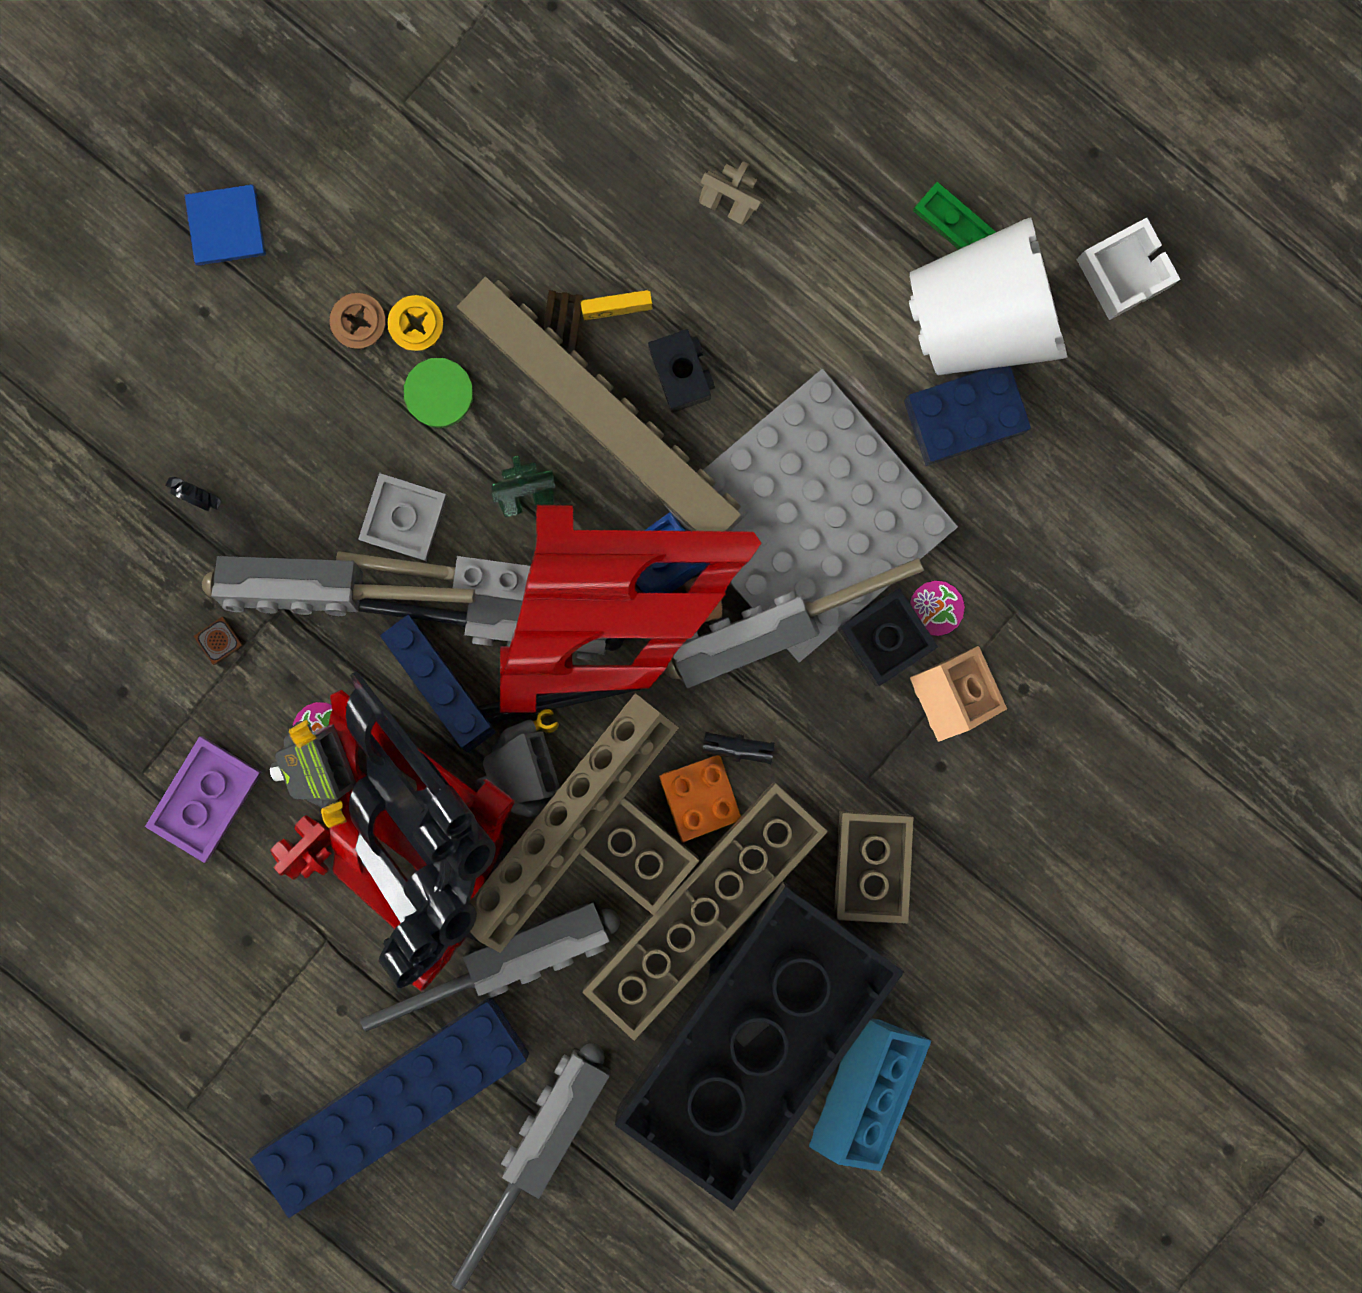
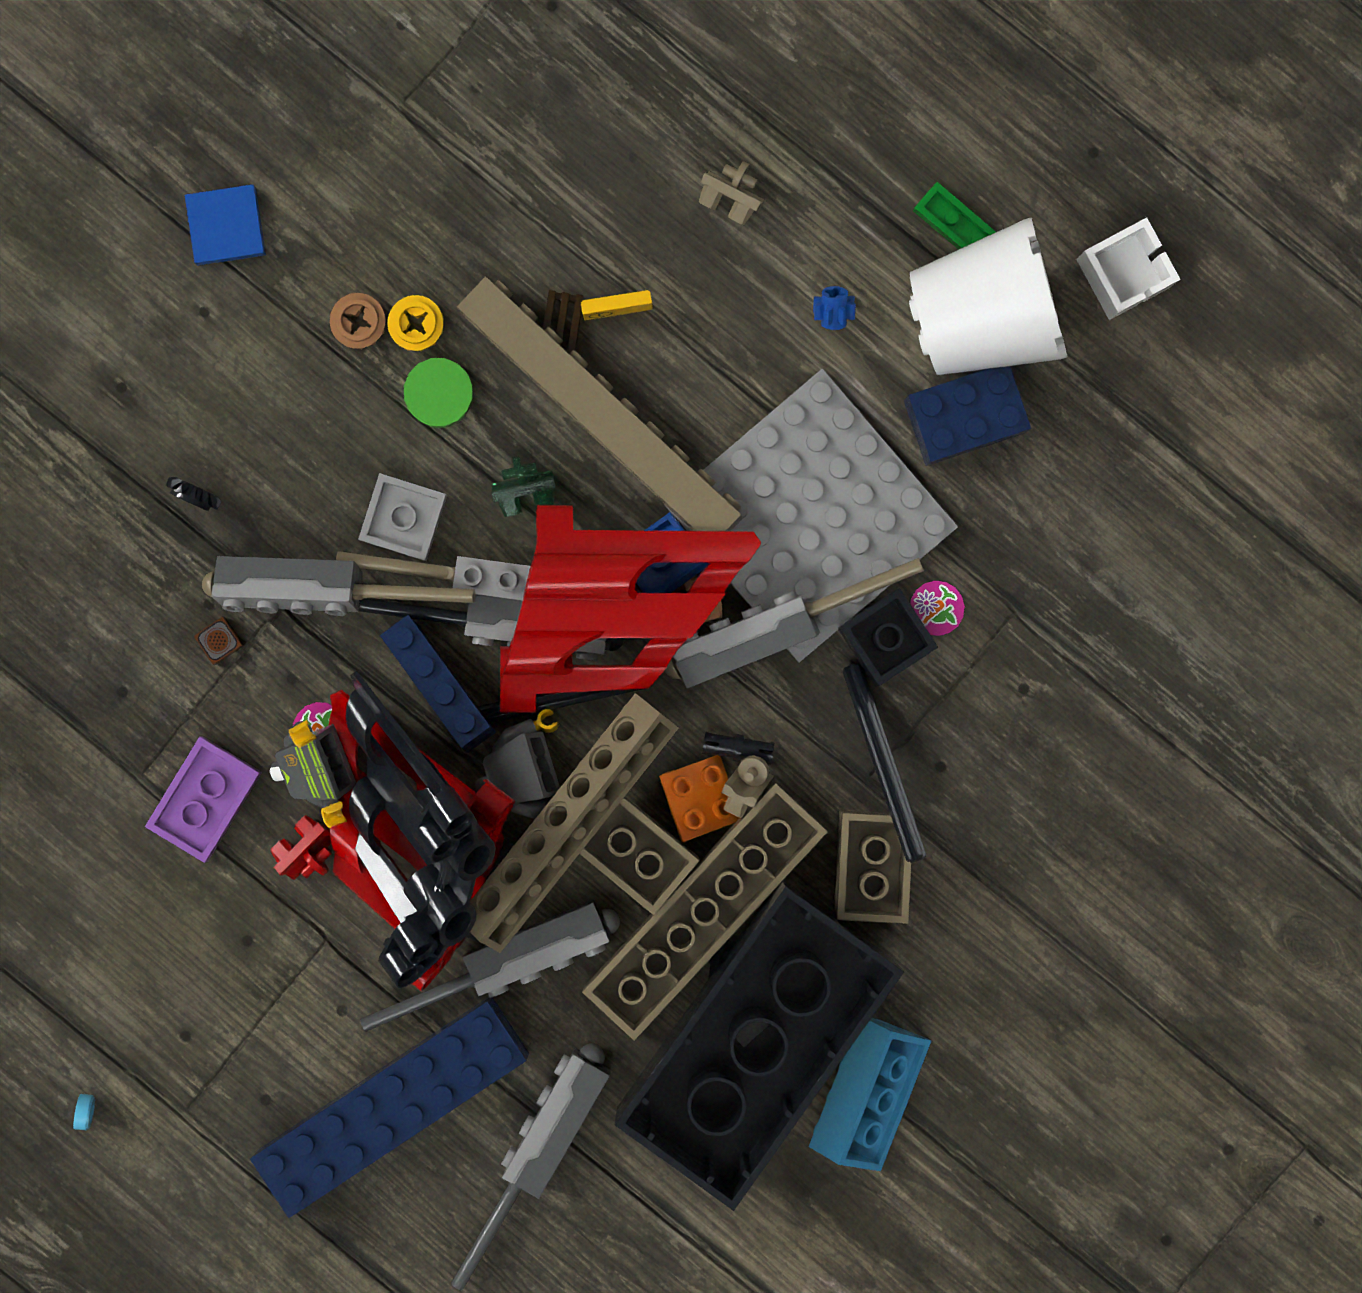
(84, 1112): none -> medium azure tile
(665, 355): black brick -> none
(746, 785): none -> dark tan hips
(834, 308): none -> blue gear
(884, 763): none -> black axle
(958, 694): light nougat slope -> none

